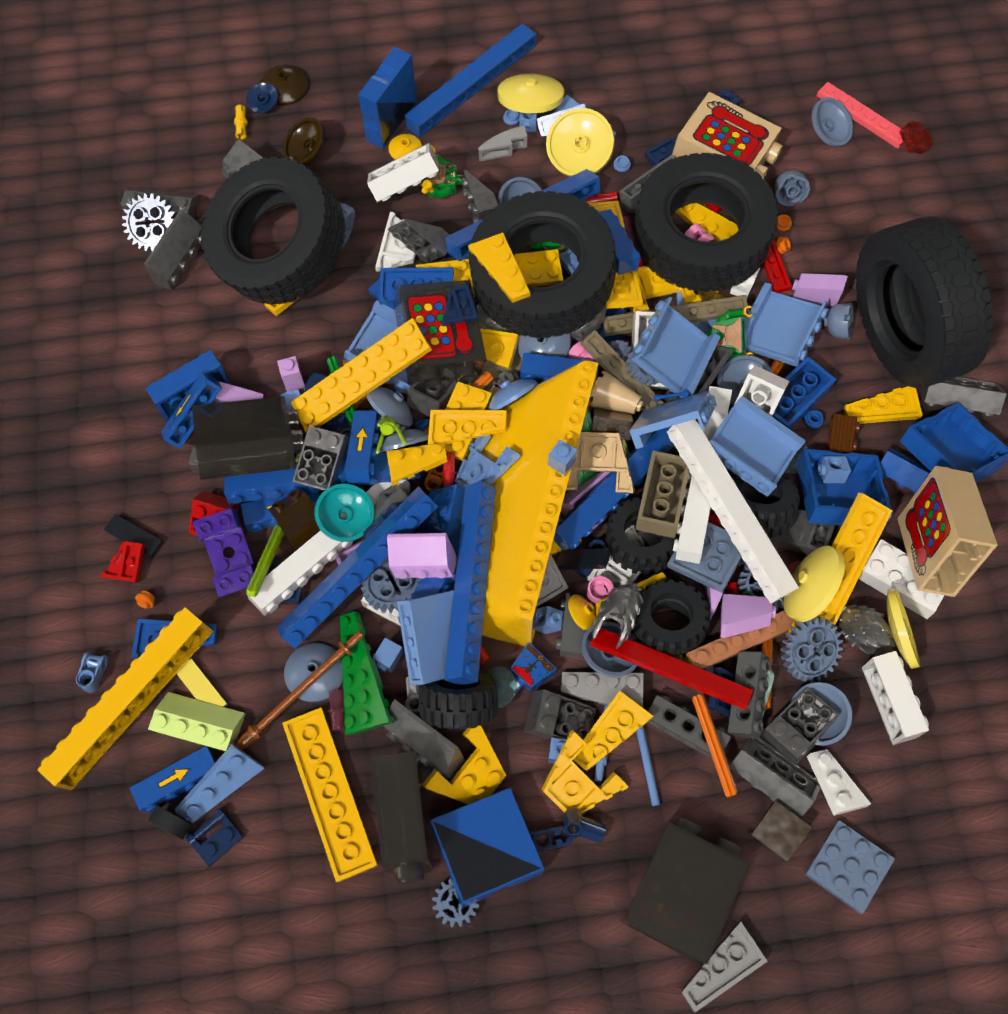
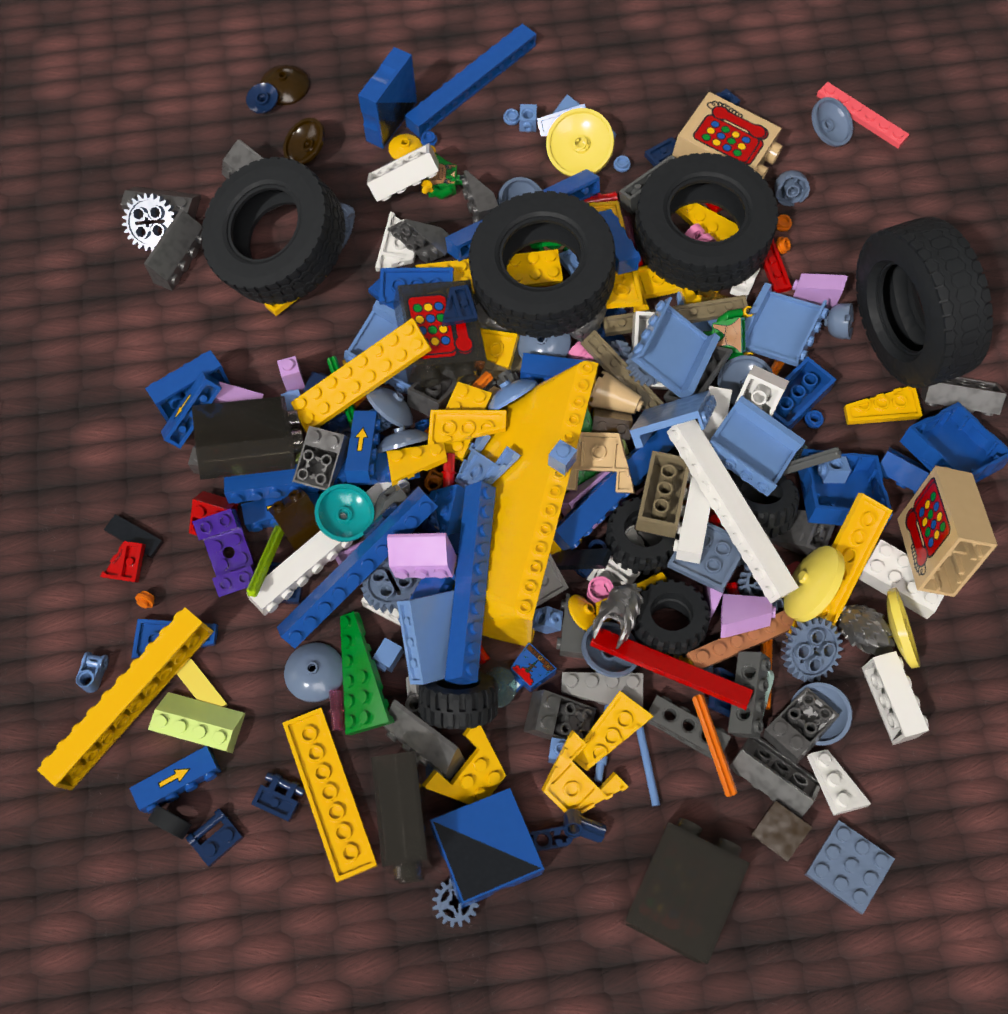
(222, 779): medium blue wing -> none
(240, 122): yellow pin -> none
(254, 731): dark orange bar -> none
(277, 803): none -> dark blue plate
(388, 427): lime plant -> none
(428, 137): none -> blue plate
(501, 265): yellow wing -> none
(503, 144): light grey slope -> none
(530, 93): light yellow dish -> none
(685, 393): blue hinge -> none
(727, 966): light grey wing -> none
(813, 460): none -> dark grey axle
(842, 434): reddish brown brick -> none
(916, 138): clear red plate -> none

